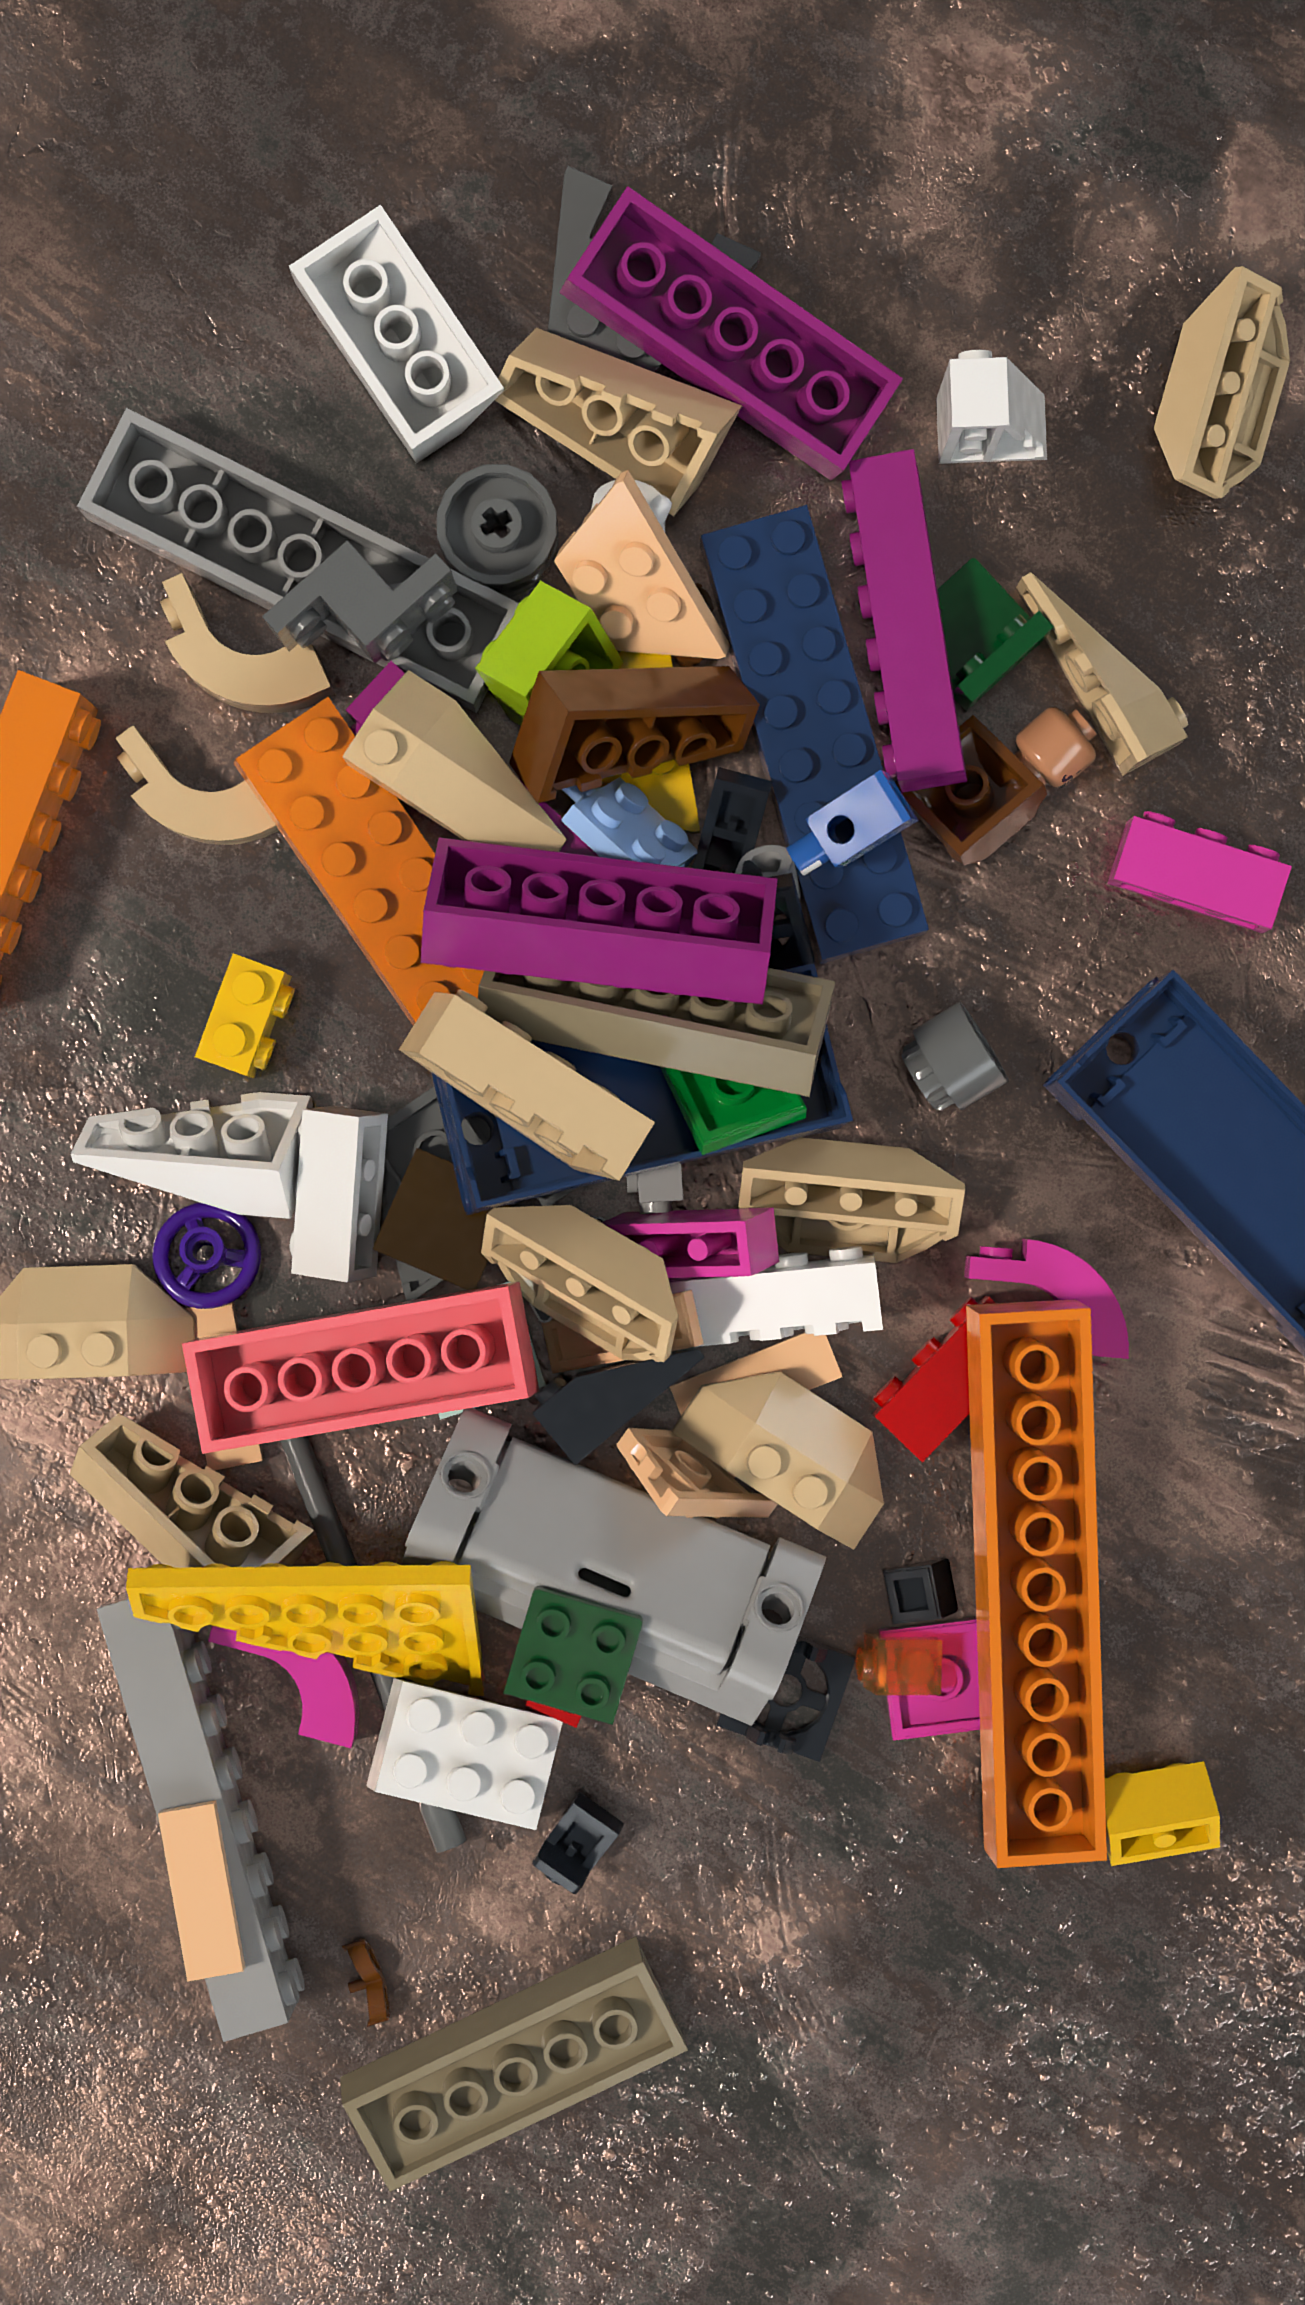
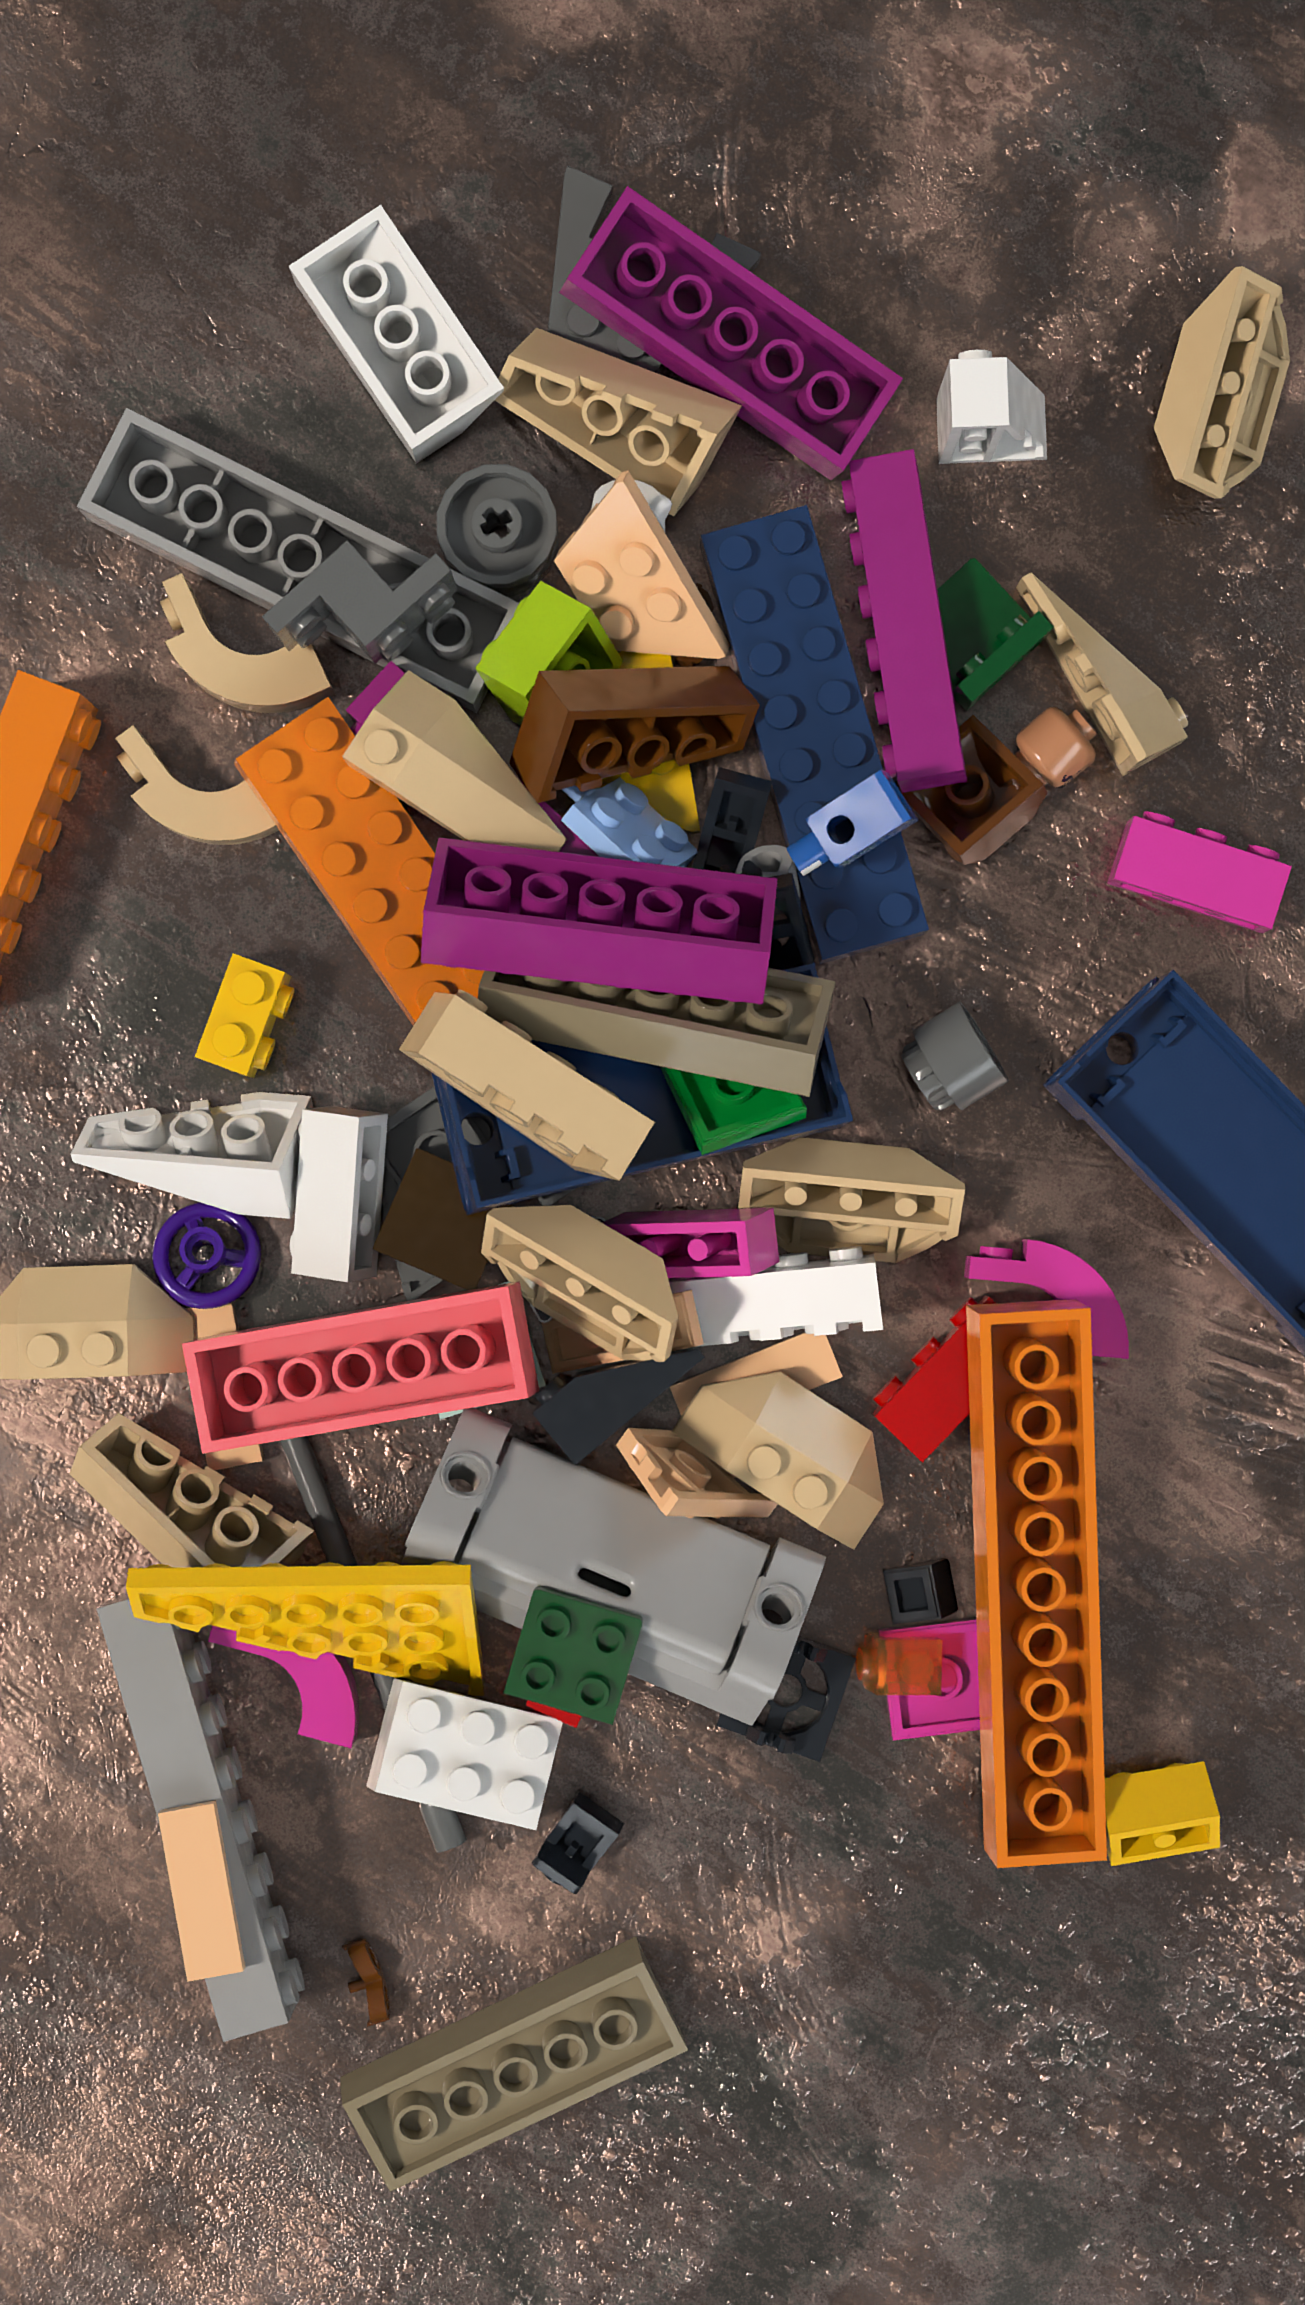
(657, 1188): light grey plate -> none

